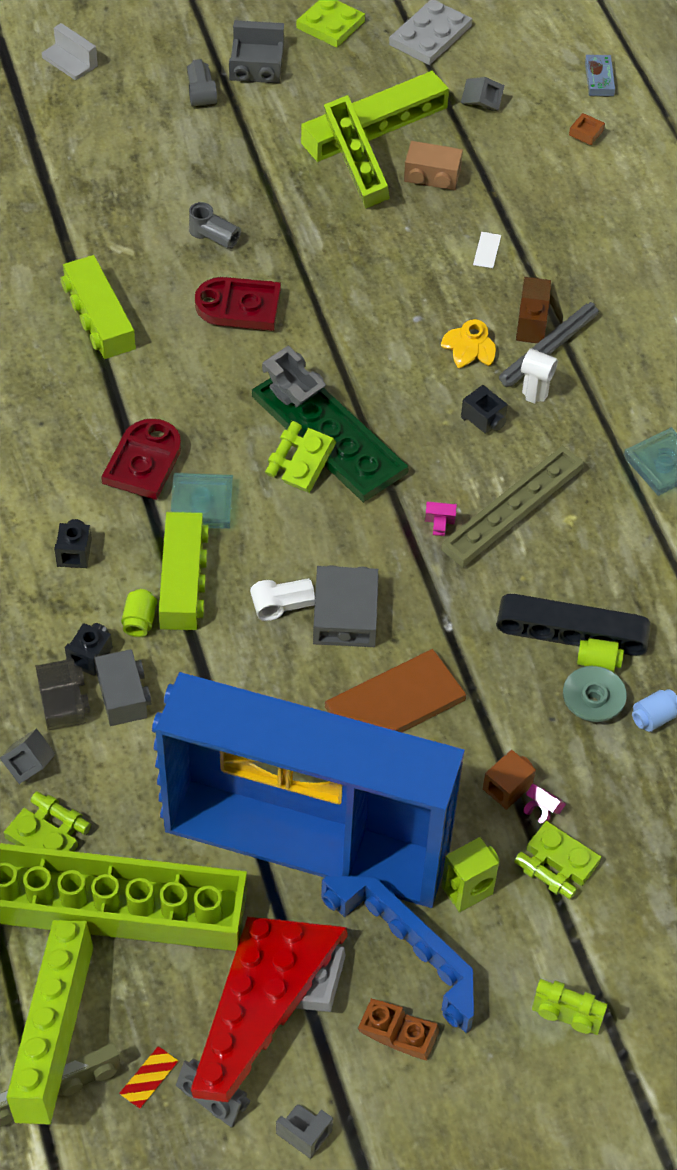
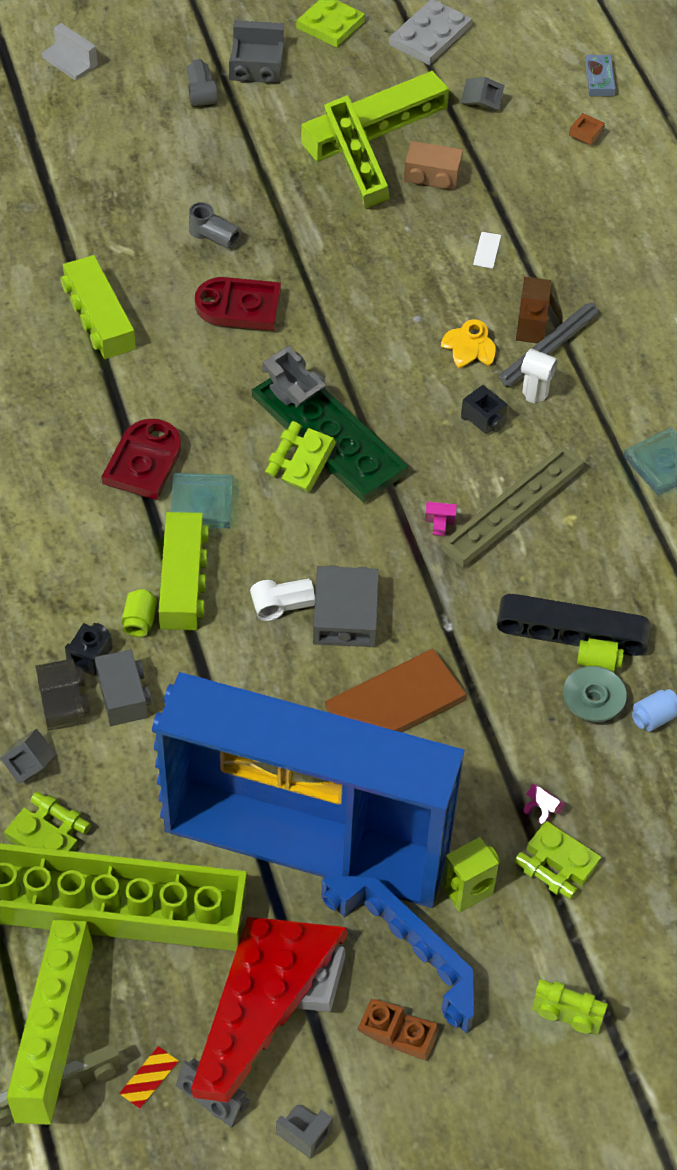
(76, 539): black brick -> none
(509, 779): dark orange brick -> none

